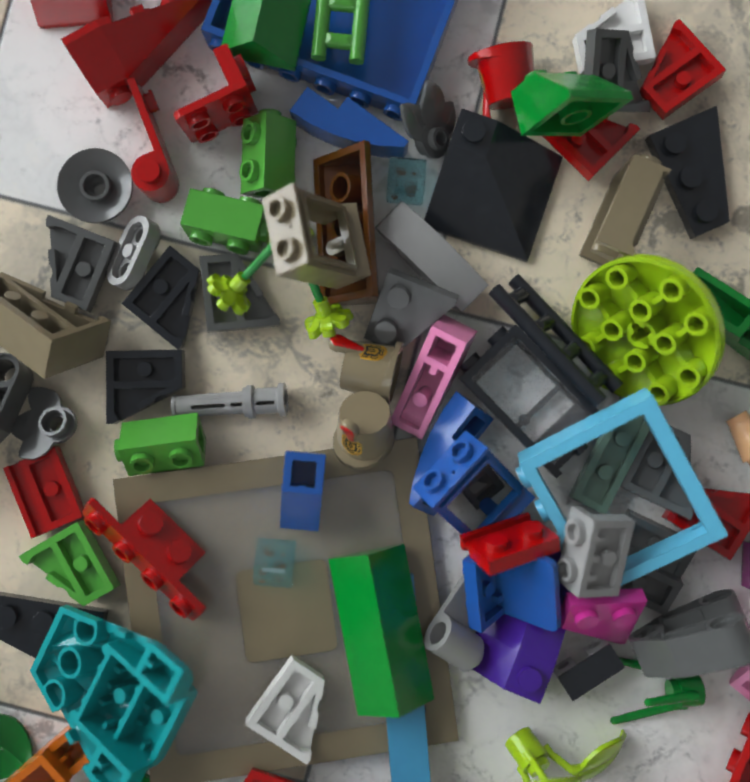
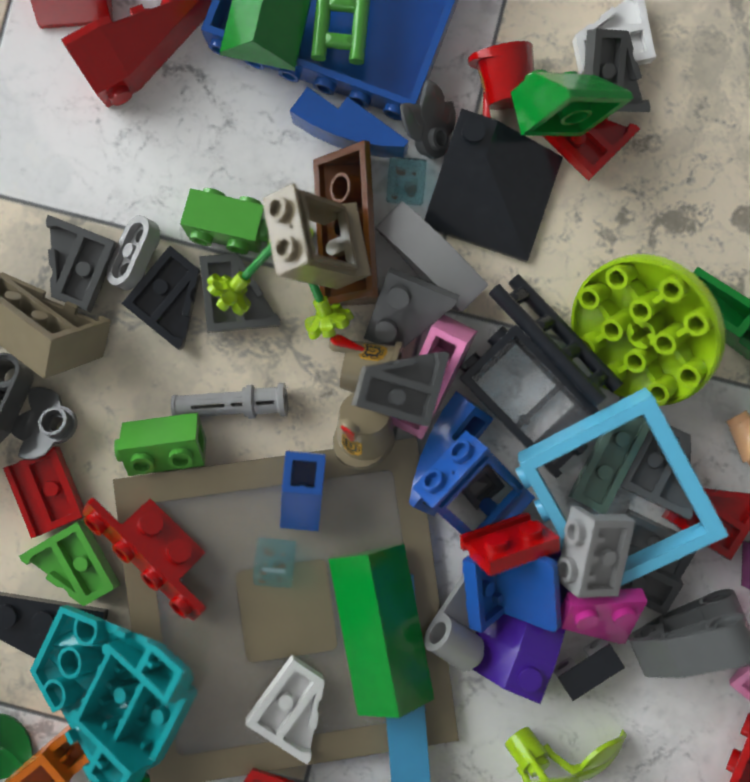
(81, 176): dark grey dish -> none
(141, 380): black wing -> none
(154, 170): red door -> none
(223, 108): red bracket -> none
(267, 153): bright green brick -> none
(402, 387): none -> dark grey wing
(625, 209): dark tan window -> none
(679, 696): green plant -> none
(680, 72): red wing -> none
(697, 170): black wing -> none

